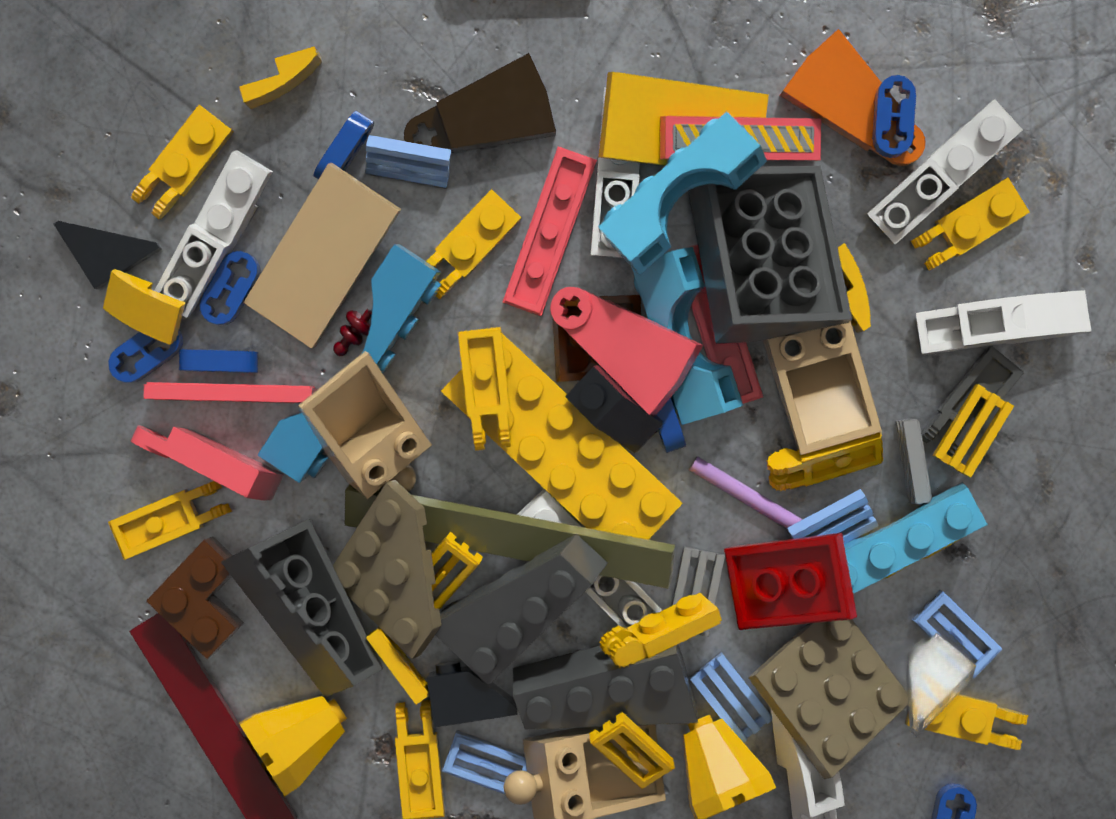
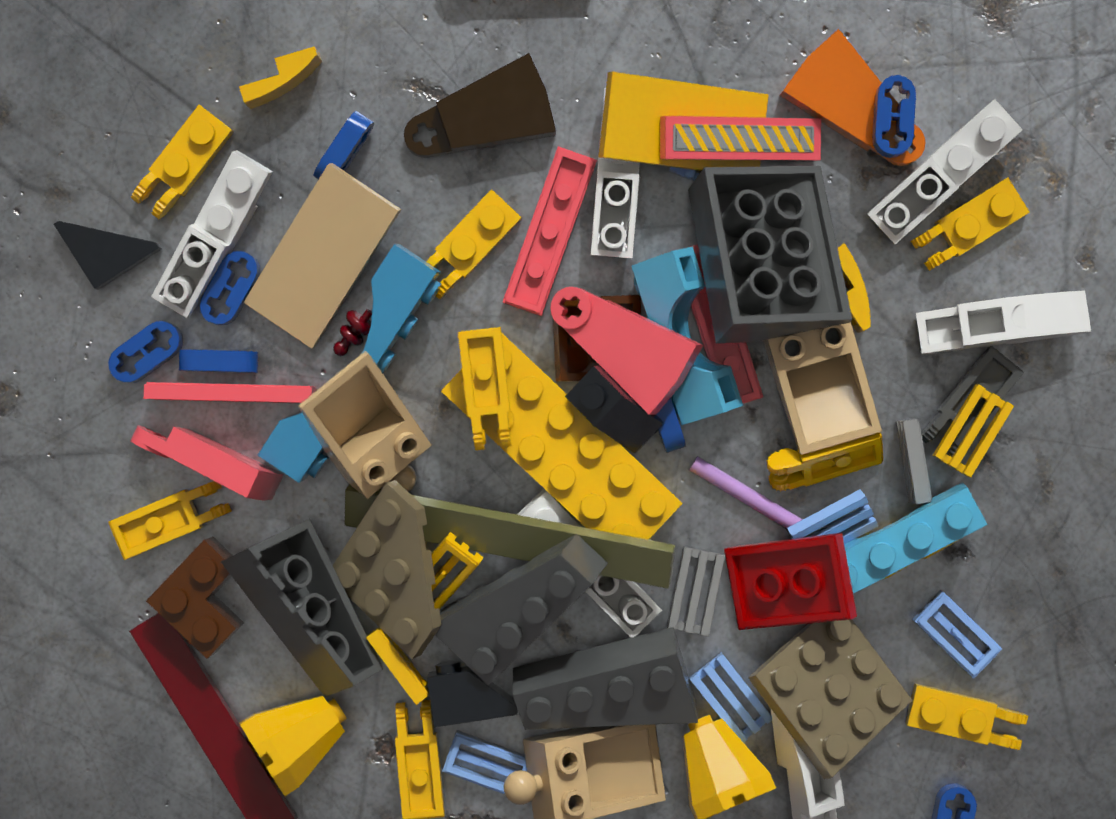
(143, 309): yellow slope -> none
(407, 161): light blue tile -> none
(642, 741): yellow tile -> none
(660, 630): yellow hinge -> none
(719, 155): medium azure arch -> none
(934, 679): clear slope -> none

